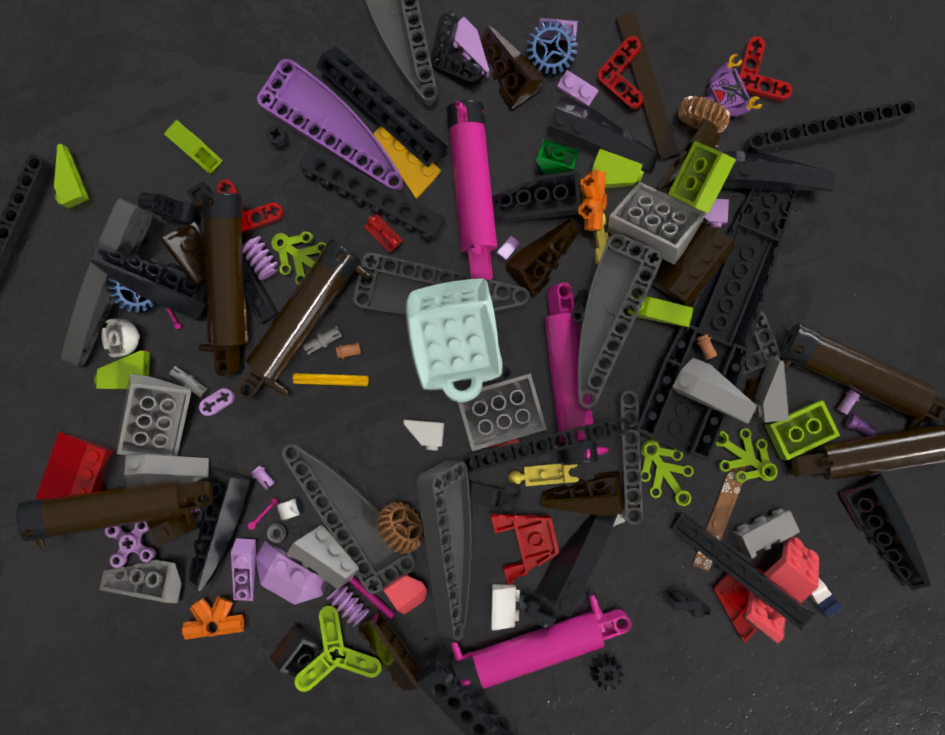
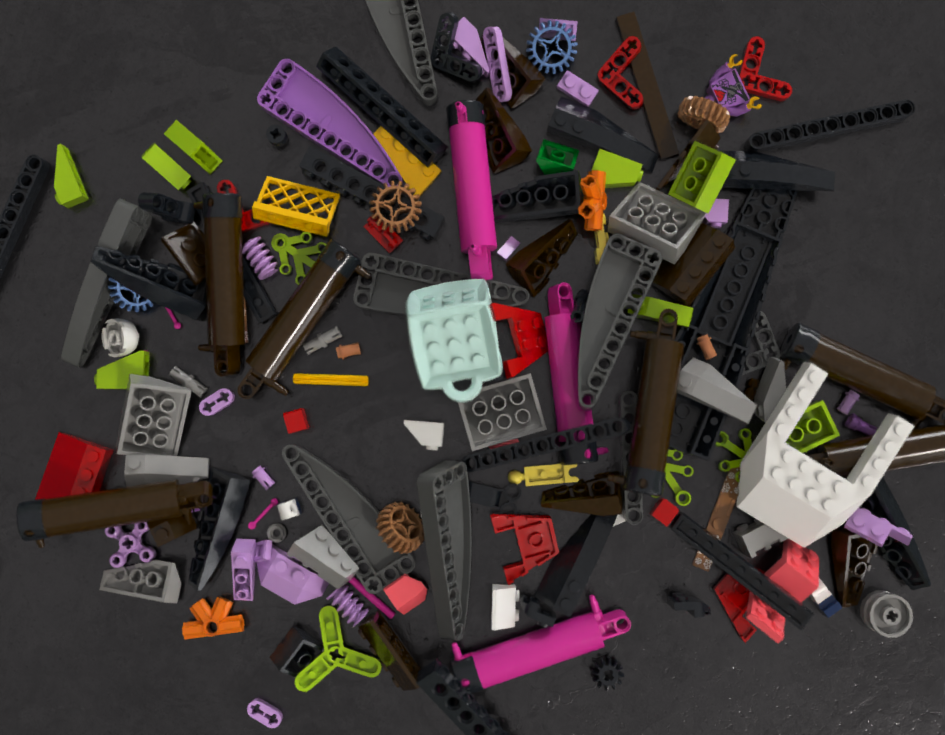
(166, 167): none -> lime slope
(263, 551): none -> lavender tile
(267, 709): none -> lavender beam
(292, 217): none -> yellow fence
(296, 420): none -> red piece
(397, 190): none -> medium nougat gear
(500, 63): none -> lavender beam
(503, 137): none -> dark brown wedge
(527, 334): none -> red wing
(653, 410): none -> dark brown piece
(664, 511): none -> red piece
(794, 490): none -> white wedge
(851, 561): none -> dark brown wedge
(875, 529): none -> lavender bracket
(886, 613): none -> light grey wheel

